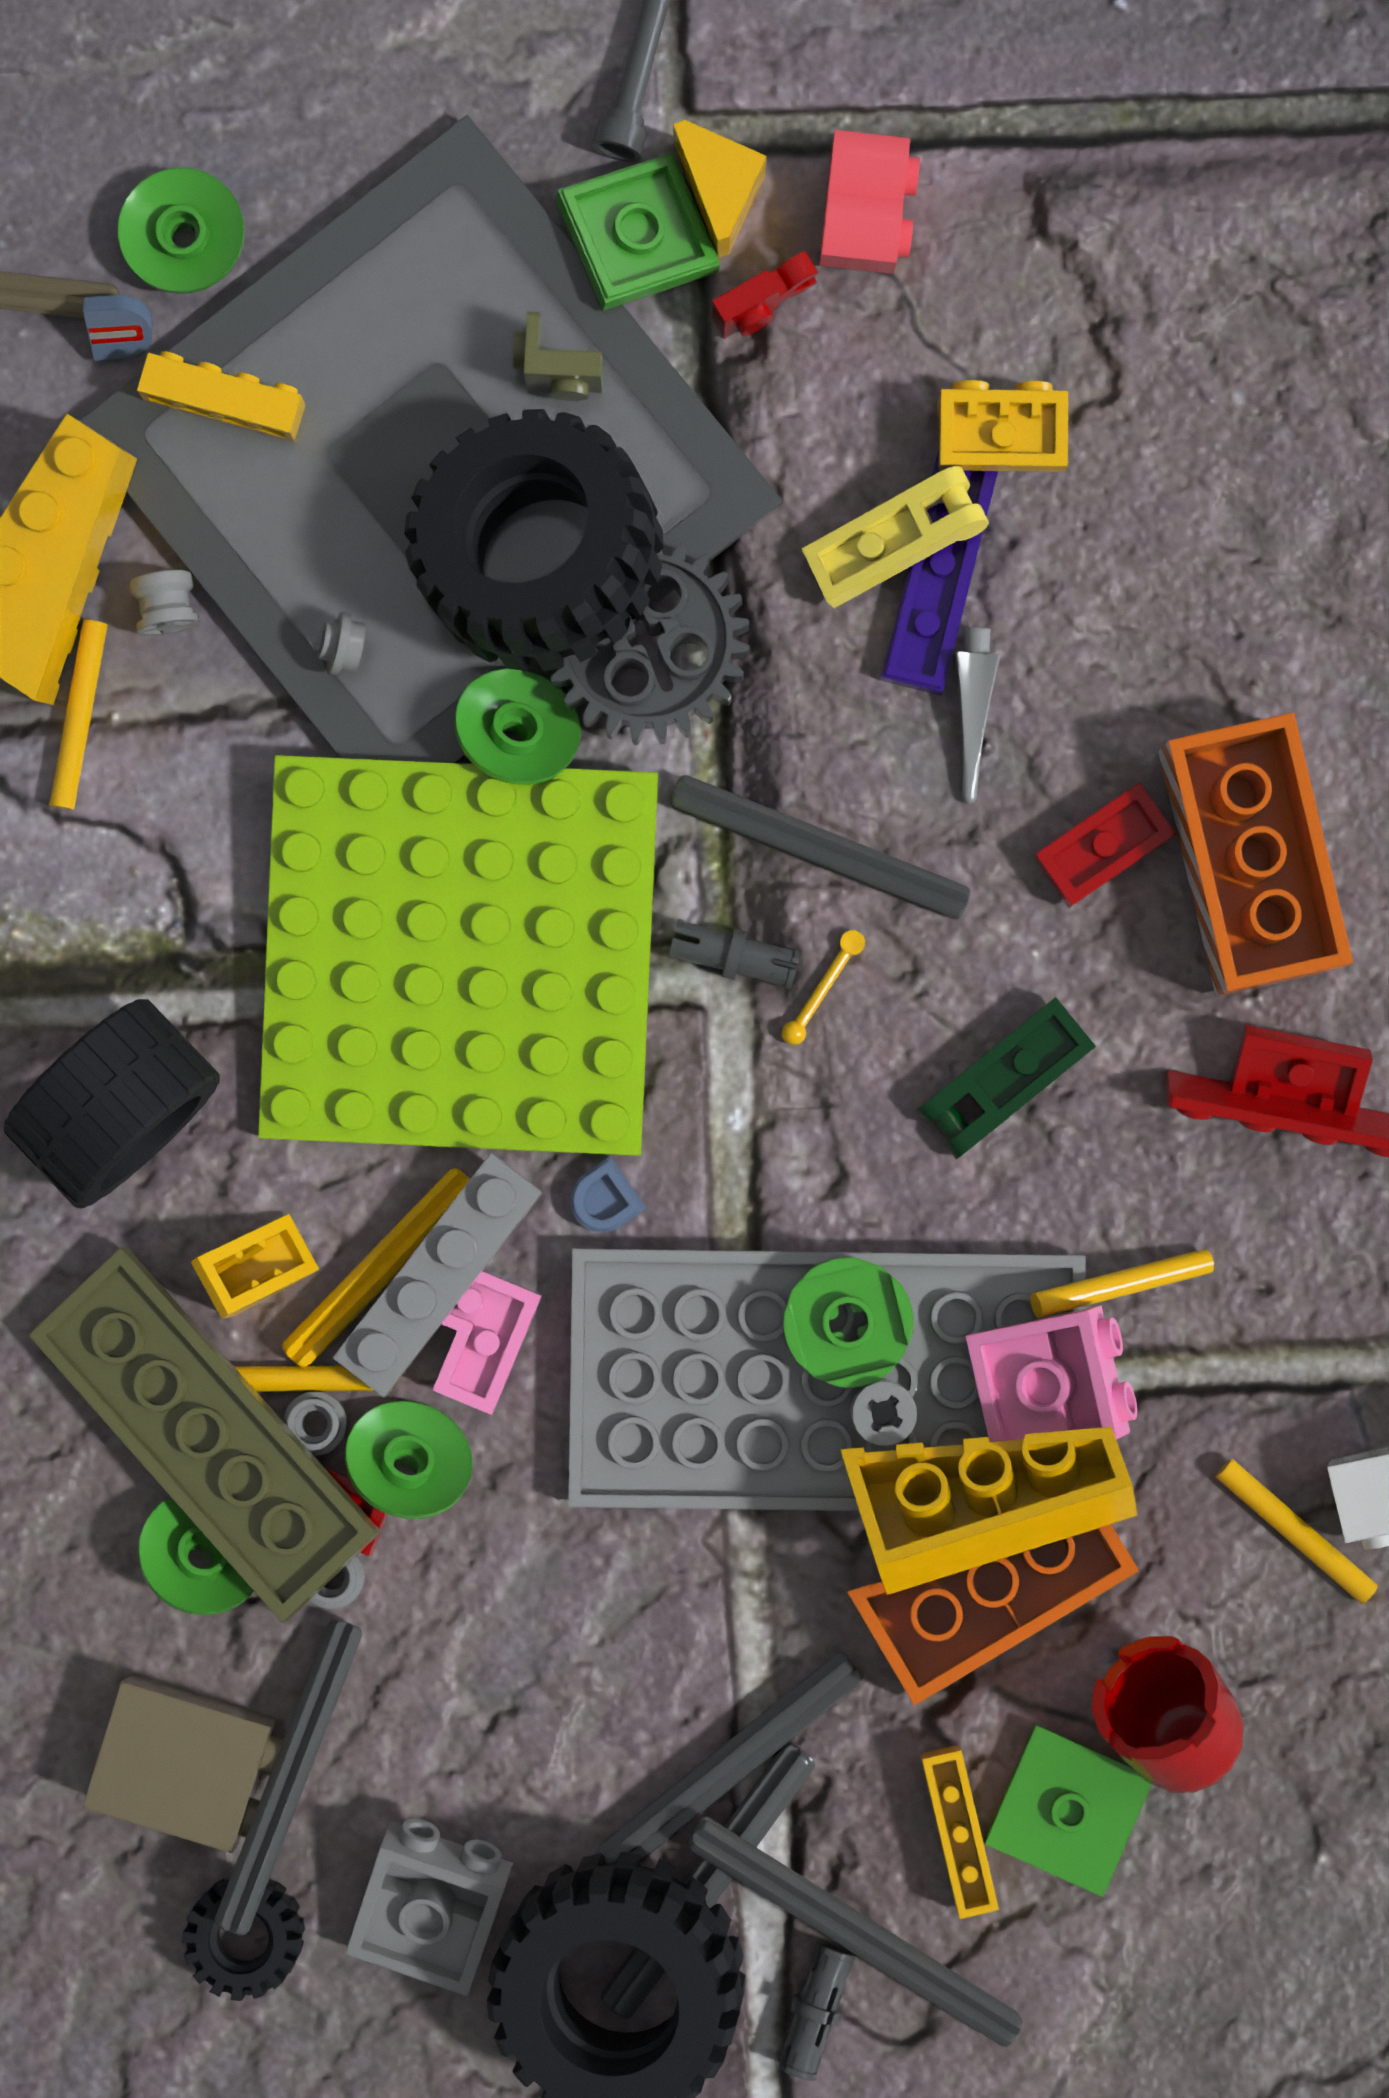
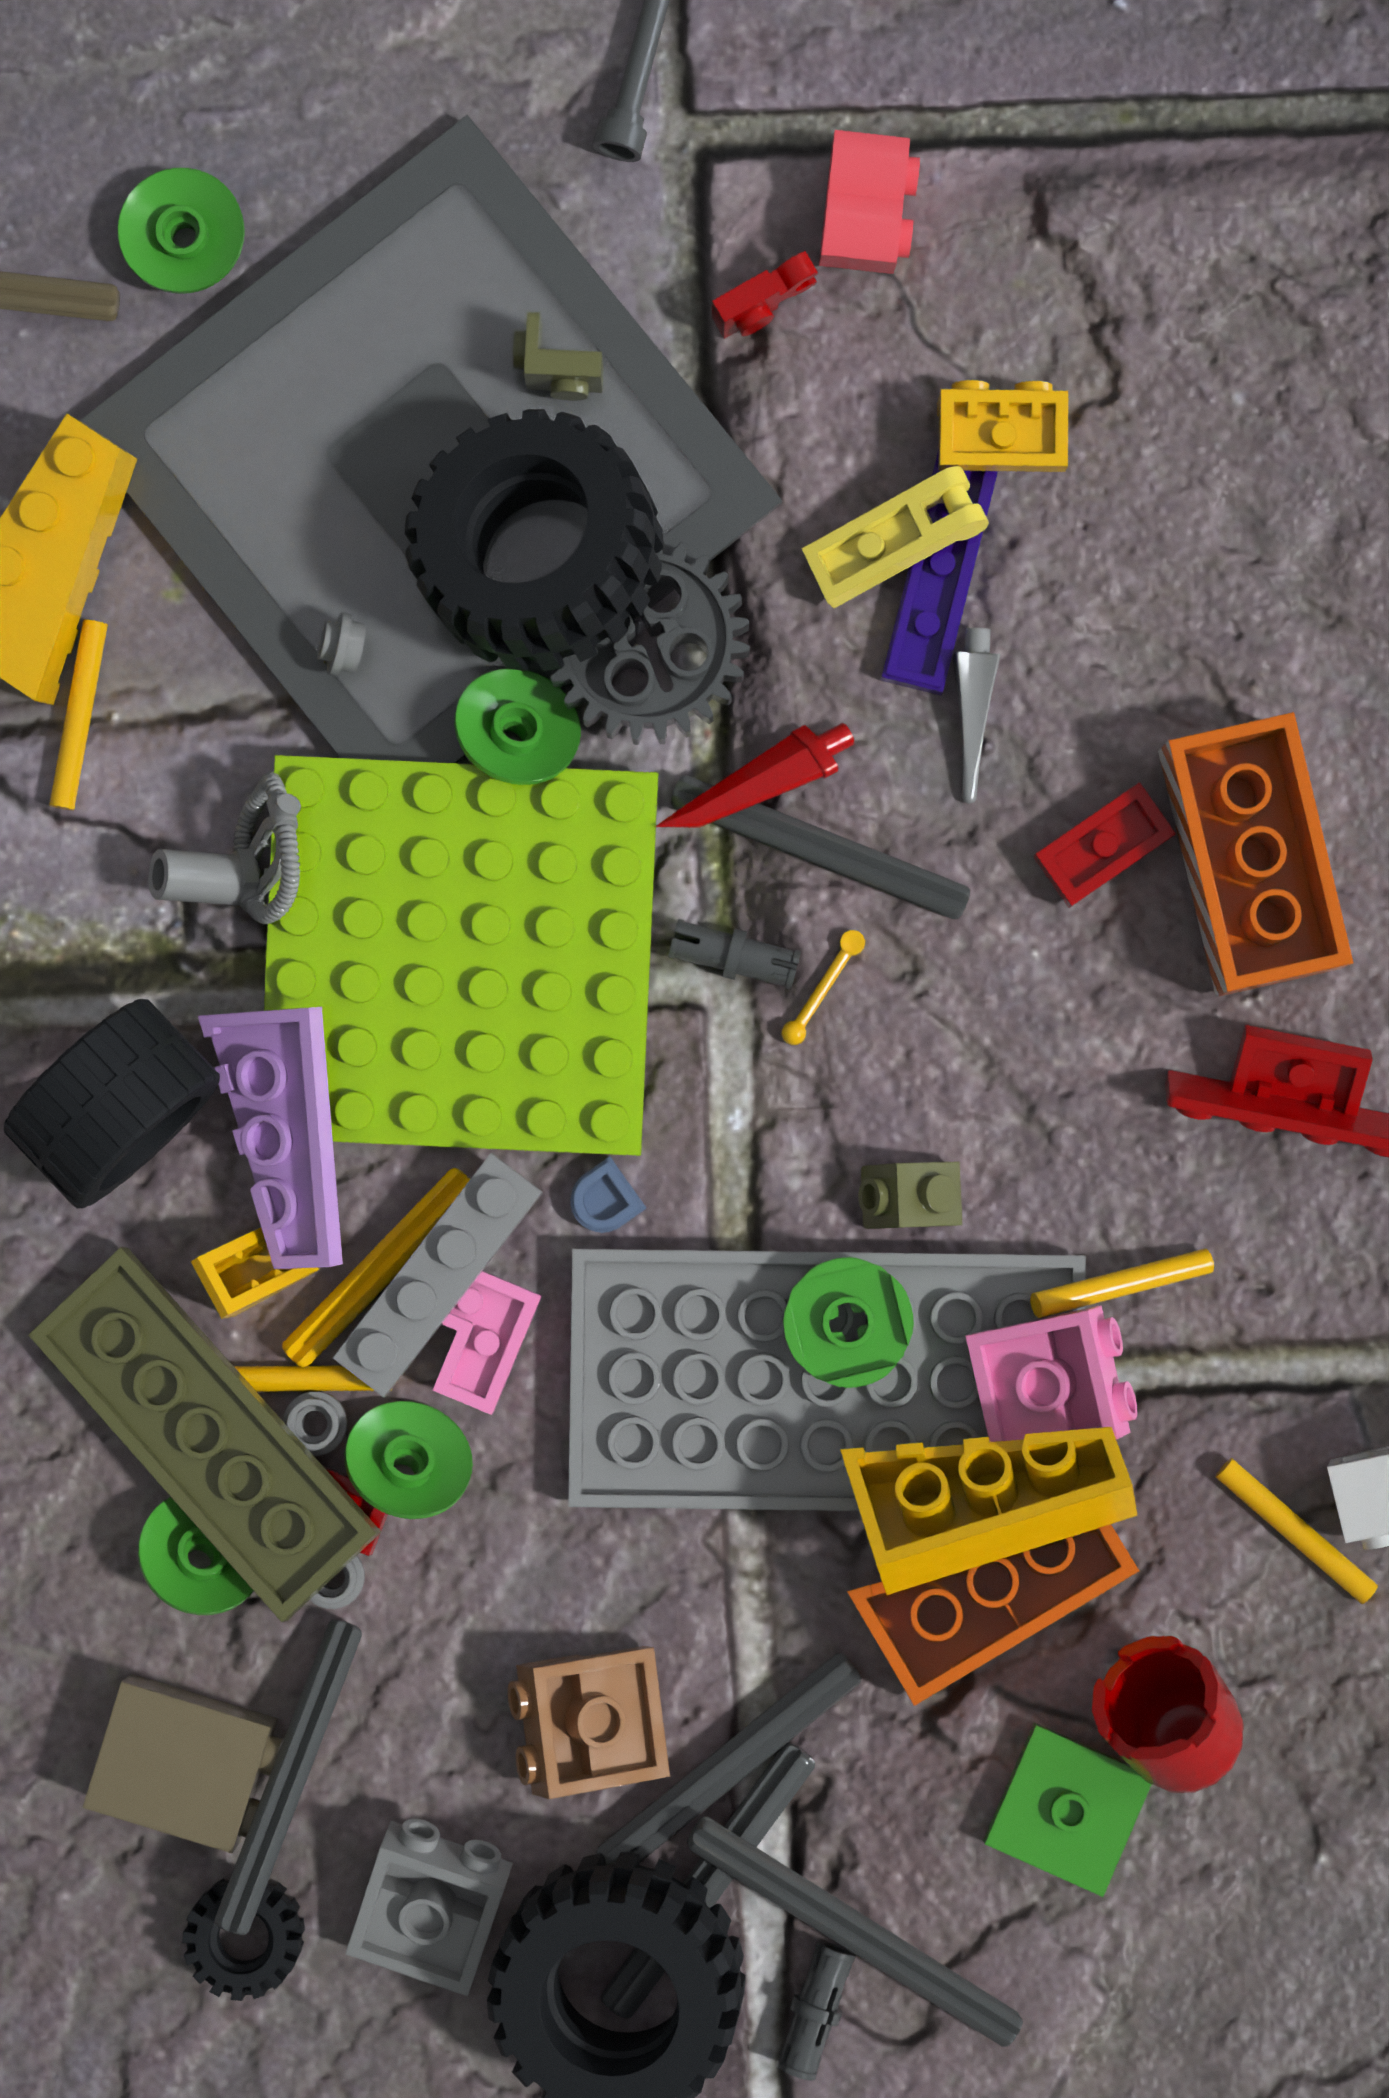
(117, 326): sand blue tile -> none
(164, 602): light grey wheel -> none
(220, 396): yellow piece -> none
(237, 876): none -> light grey piece
(281, 1104): none -> lavender wing
(589, 1722): none -> medium nougat plate
(637, 231): bright green plate -> none
(721, 178): yellow slope -> none
(785, 766): none -> red bar
(874, 1406): light grey wheel -> none
(910, 1195): none -> olive bracket
(959, 1831): yellow piece -> none
(1008, 1076): dark green plate -> none

